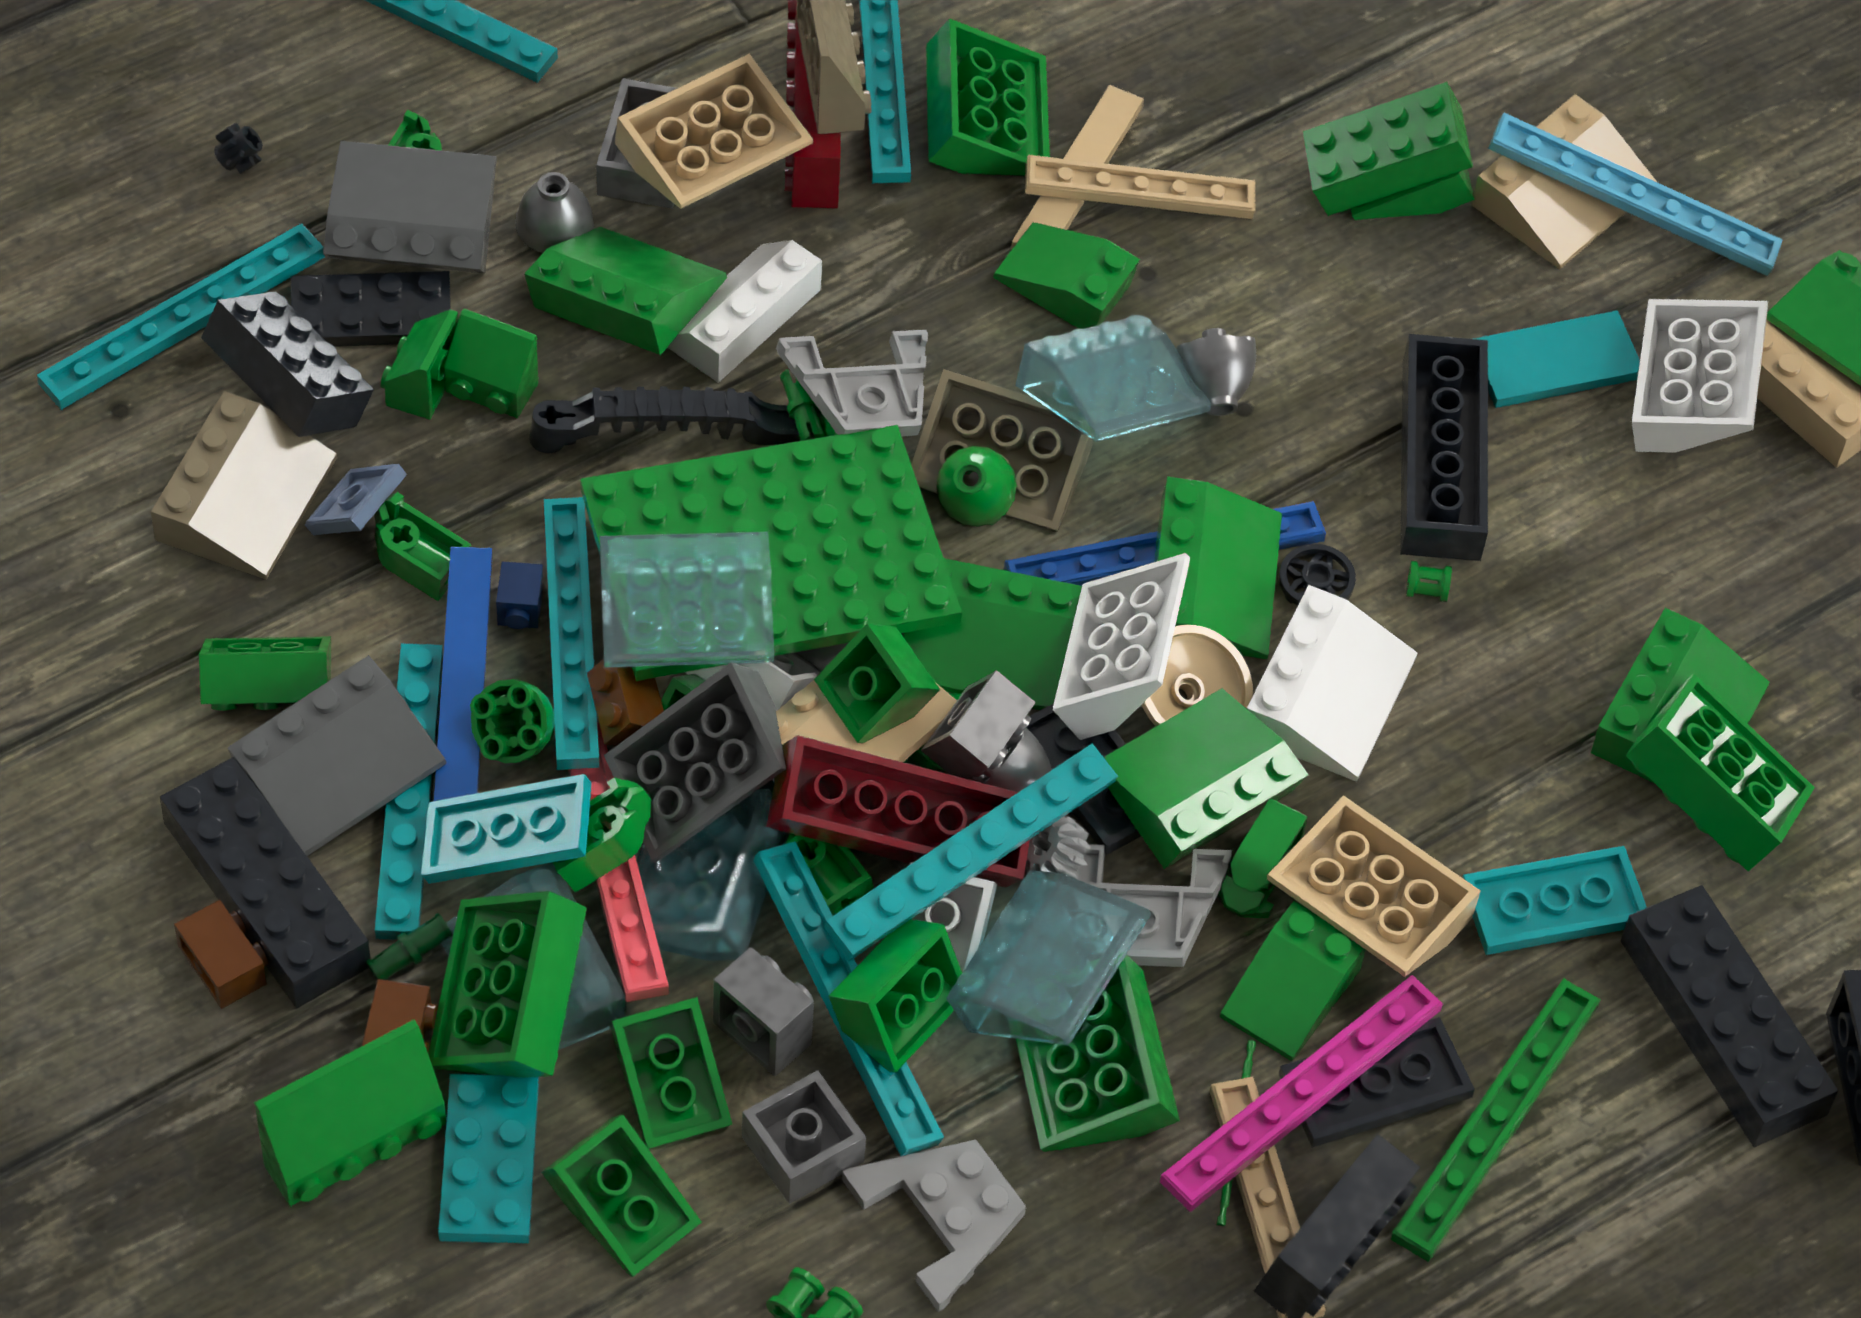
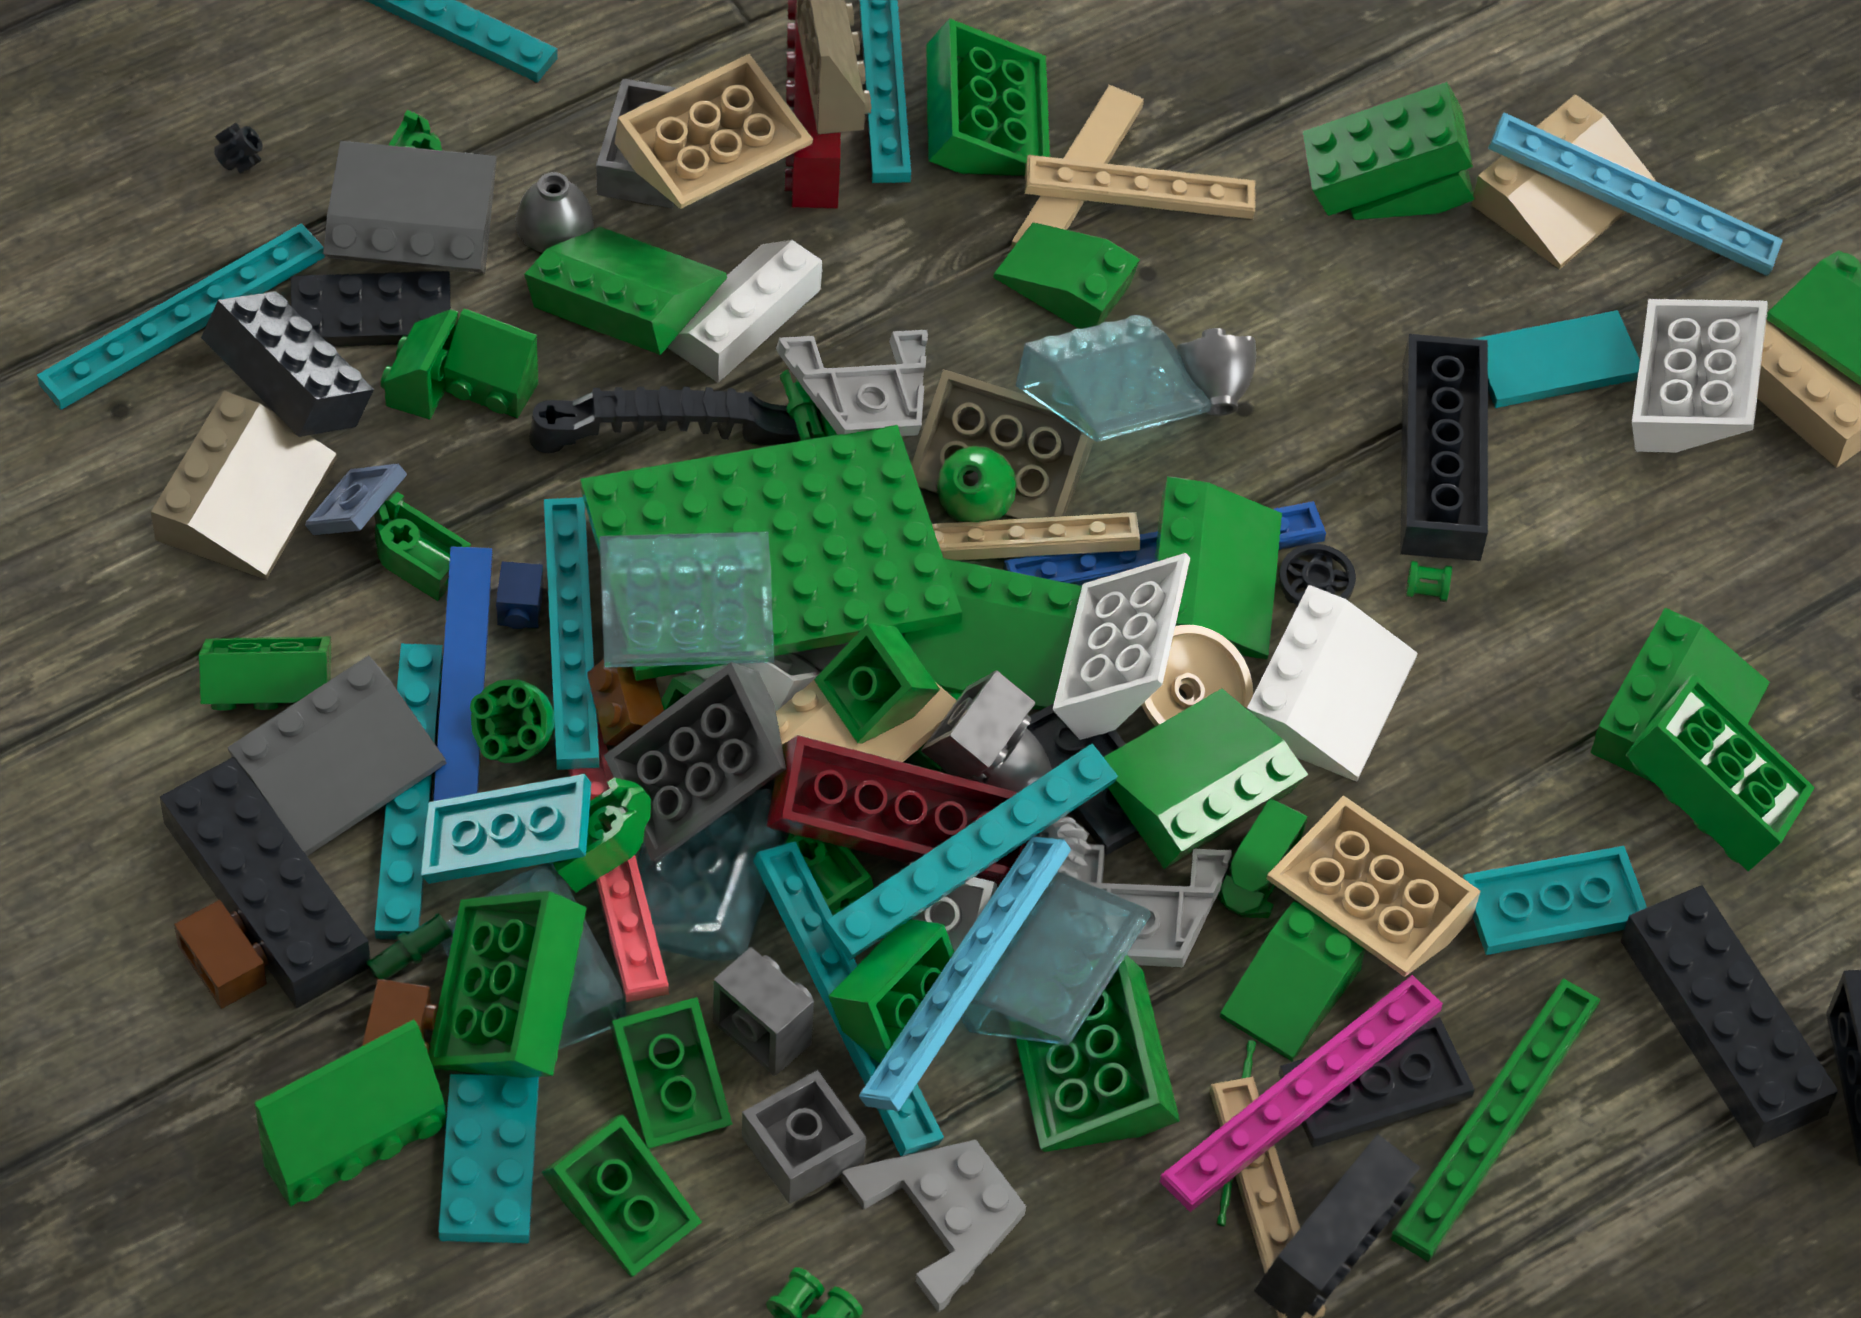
(964, 974): none -> medium azure tile
(1038, 536): none -> tan tile

